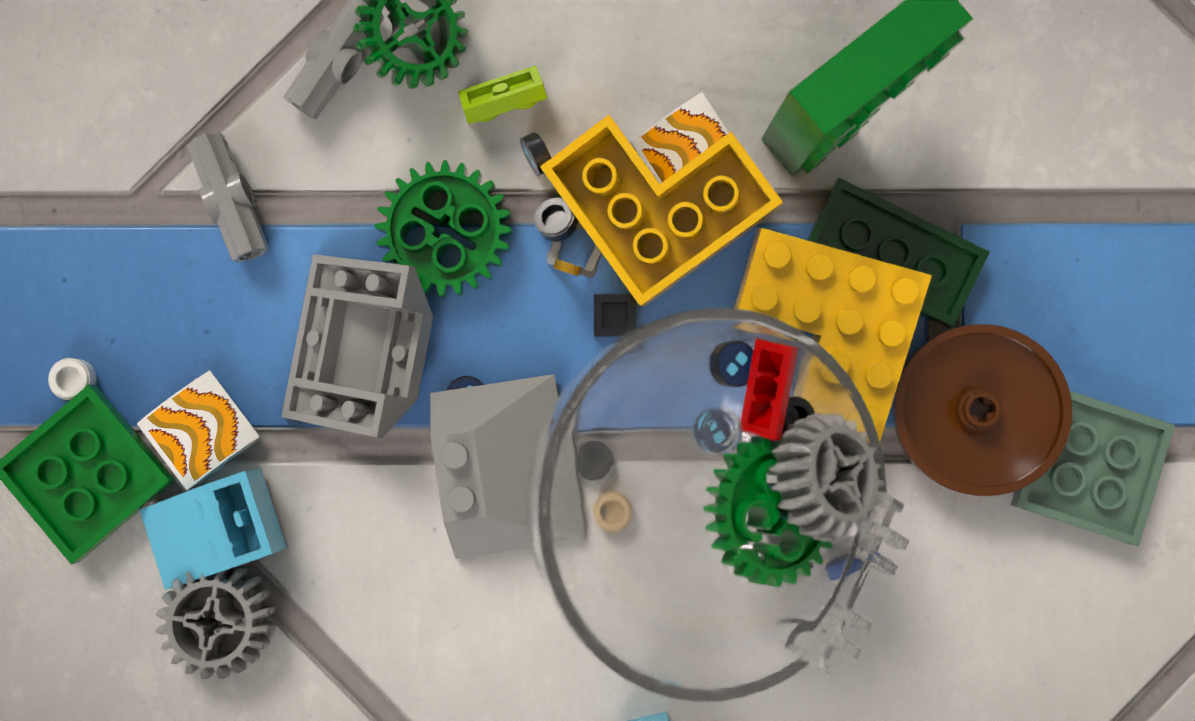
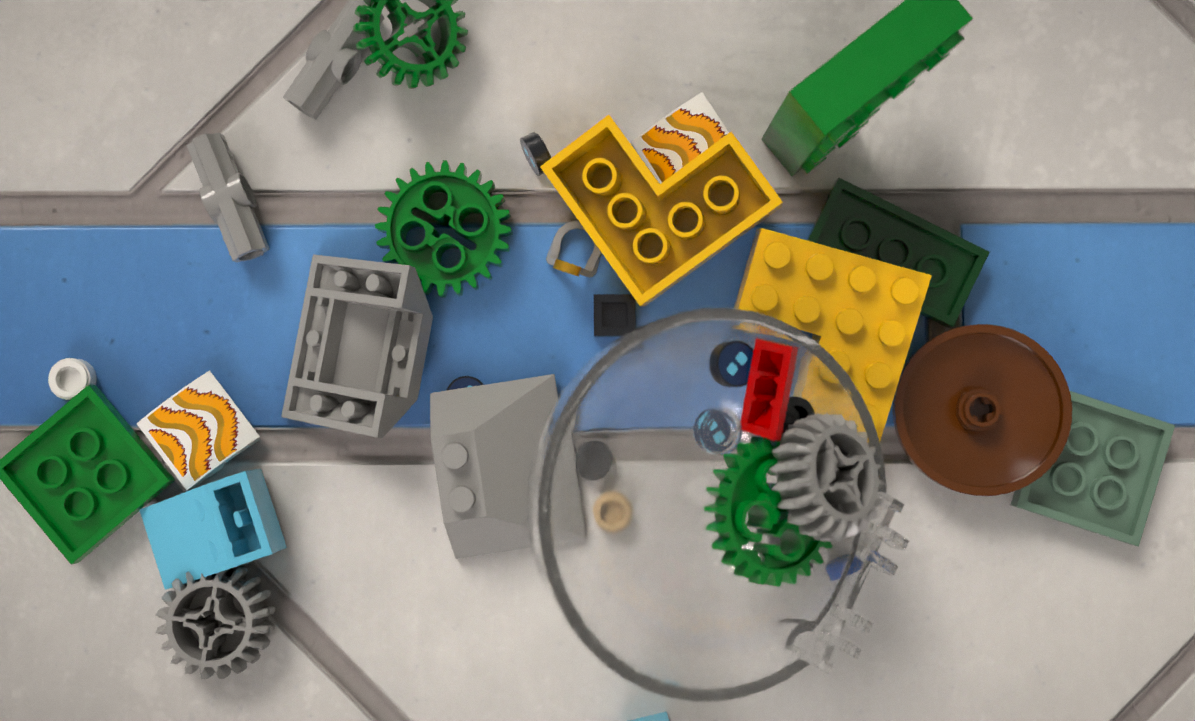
(502, 94): lime plate -> none
(555, 220): tile -> none

